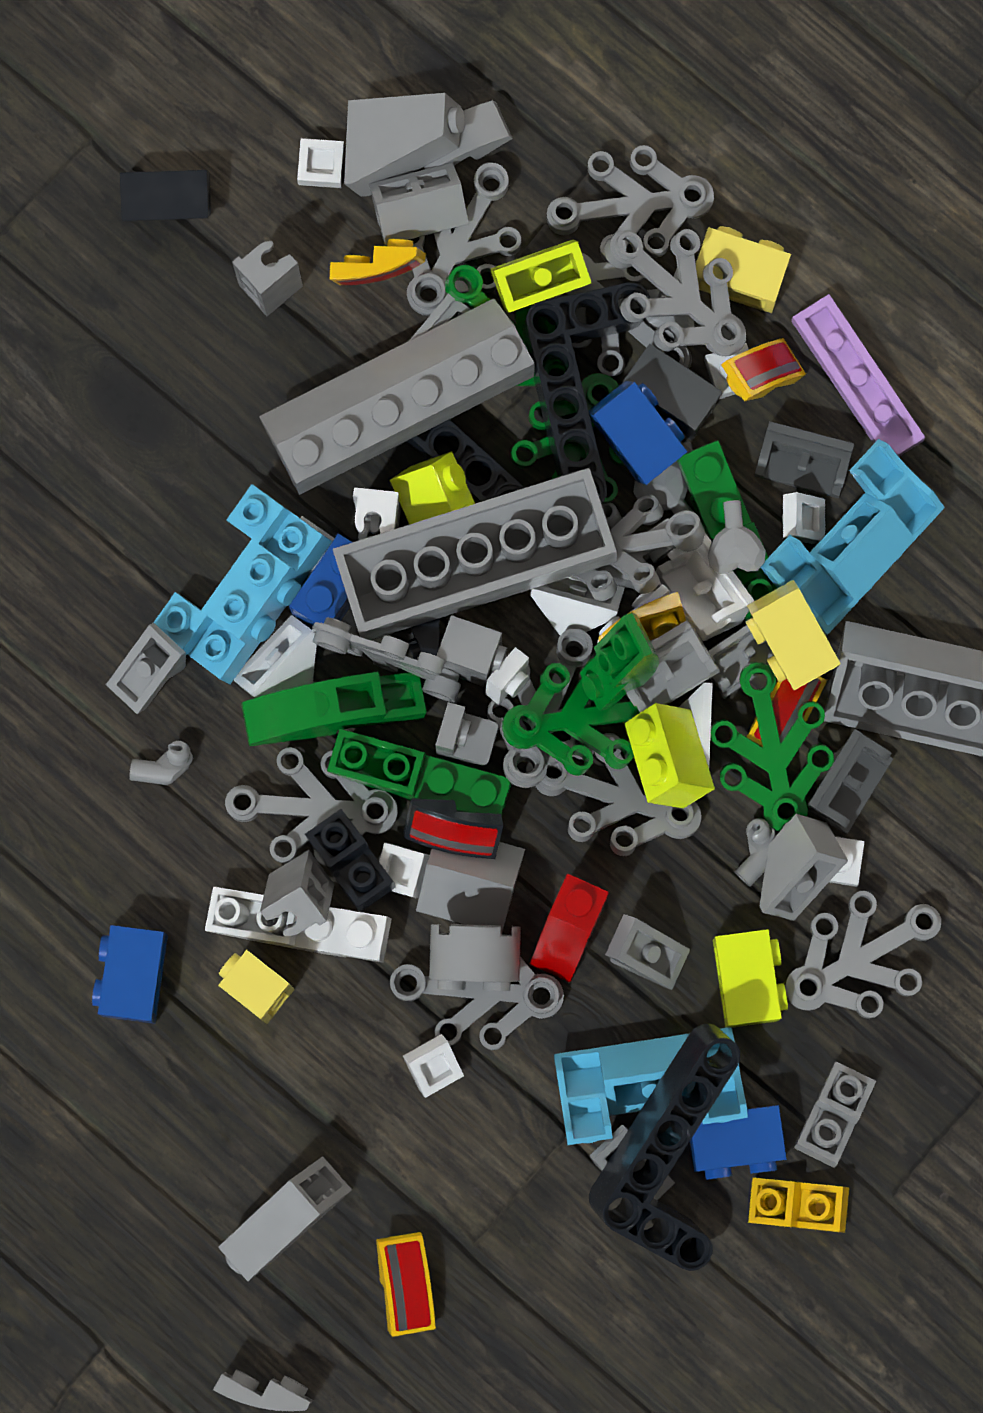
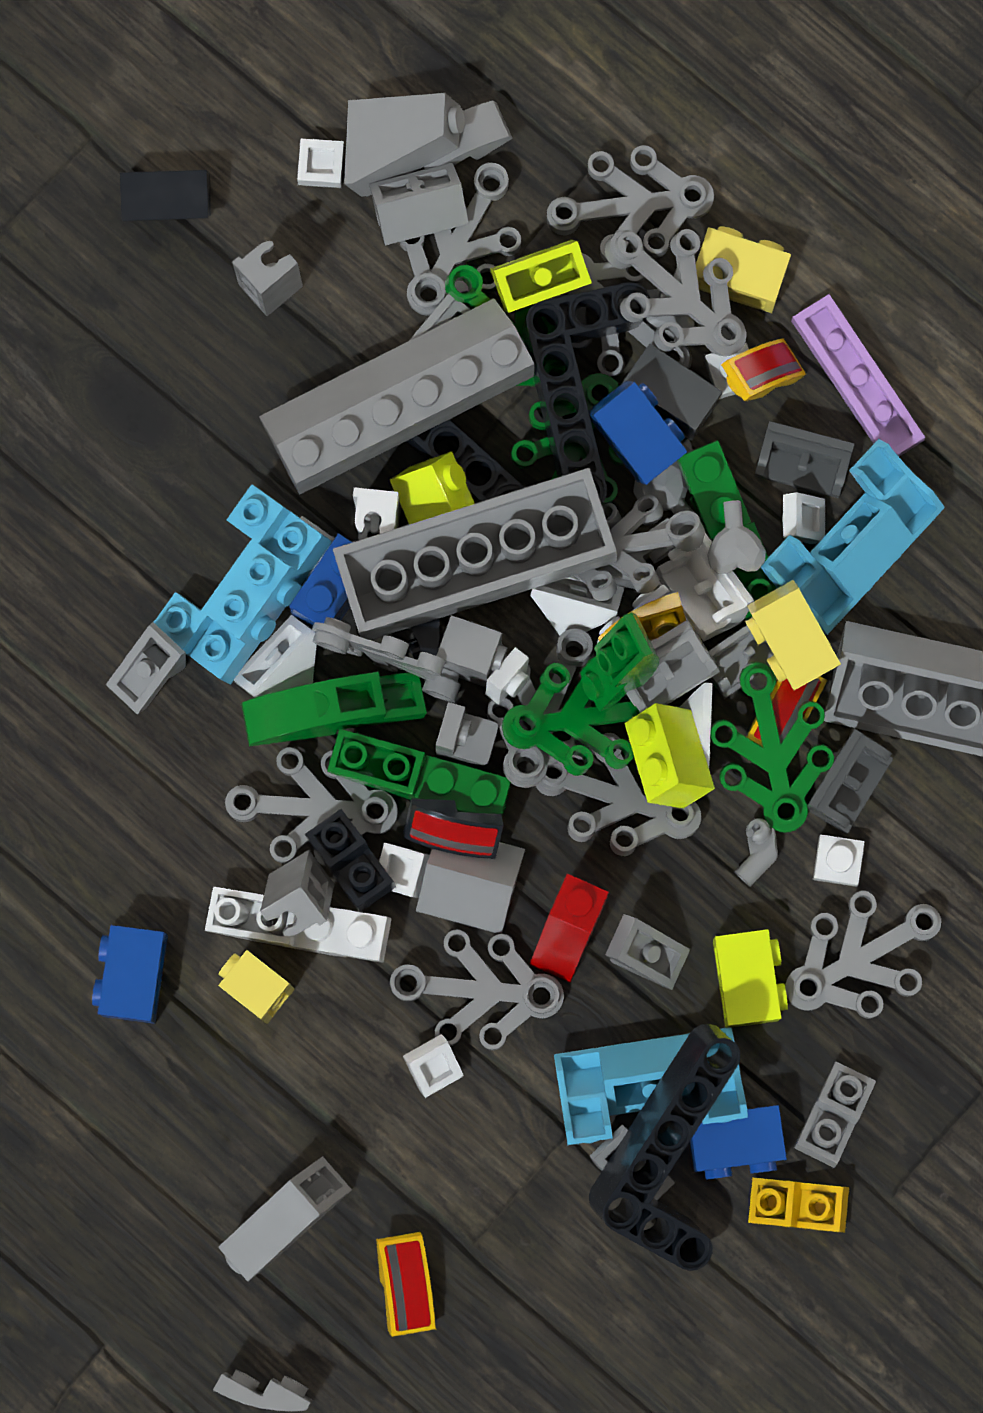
(166, 768): light grey arm -> none
(388, 262): yellow slope -> none
(474, 955): light grey brick -> none
(799, 866): light grey slope -> none

